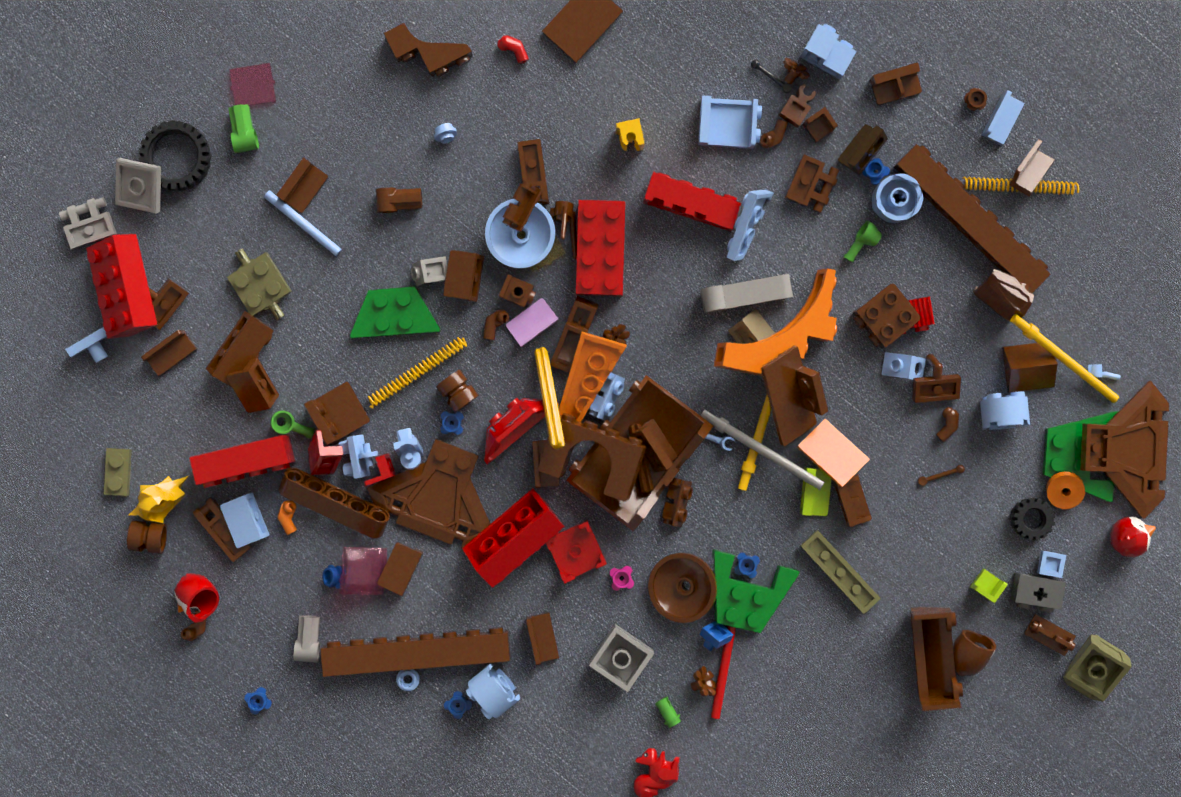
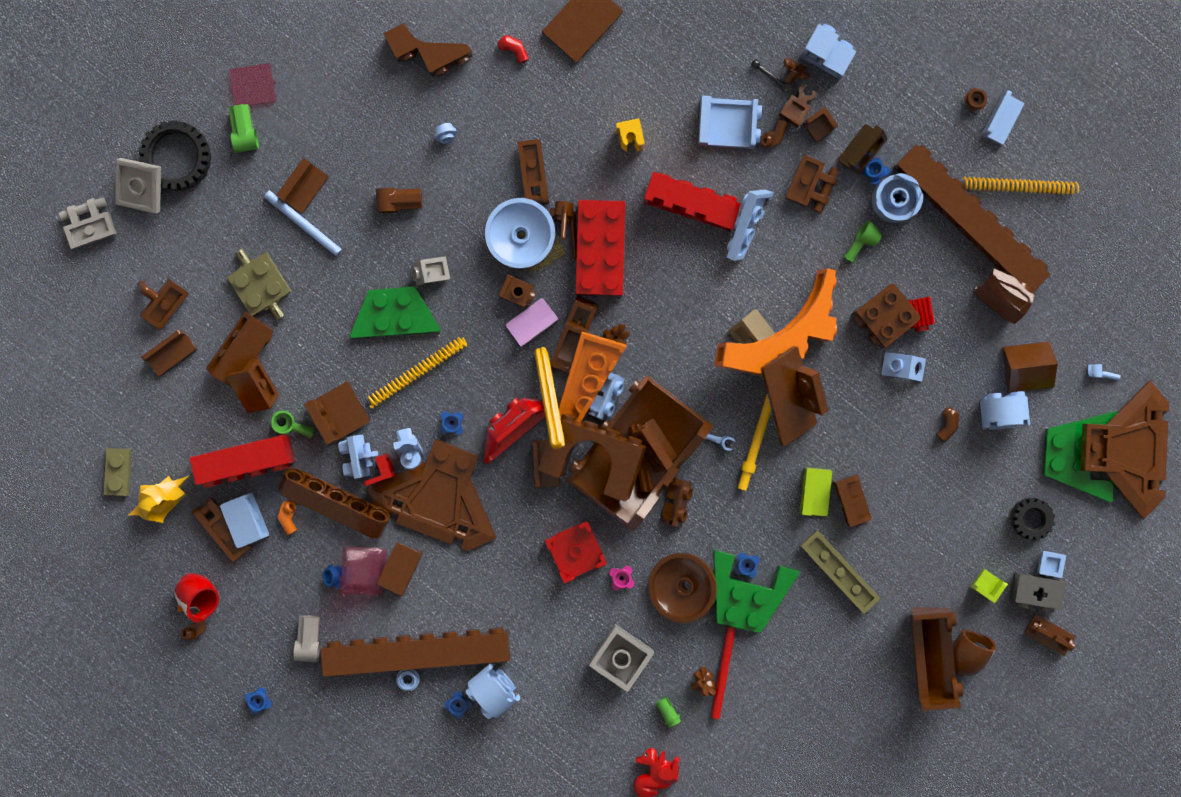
(92, 344): light blue tile -> none
(121, 286): red brick -> none
(147, 537): reddish brown wheel -> none
(323, 459): red panel -> none
(457, 391): reddish brown wheel -> none
(463, 275): reddish brown panel -> none
(493, 321): reddish brown arm -> none
(512, 538): red brick -> none
(517, 215): reddish brown hinge -> none
(542, 637): reddish brown panel -> none
(715, 635): blue tile -> none
(722, 425): light grey bar -> none
(746, 293): light grey beam -> none
(833, 453): piece -> none
(896, 84): reddish brown panel -> none
(923, 480): reddish brown hinge -> none
(936, 387): reddish brown plate -> none
(1031, 170): panel -> none
(1032, 332): yellow bar -> none
(1058, 483): orange piece -> none
(1097, 668): olive slope -> none
(1131, 536): red piece -> none

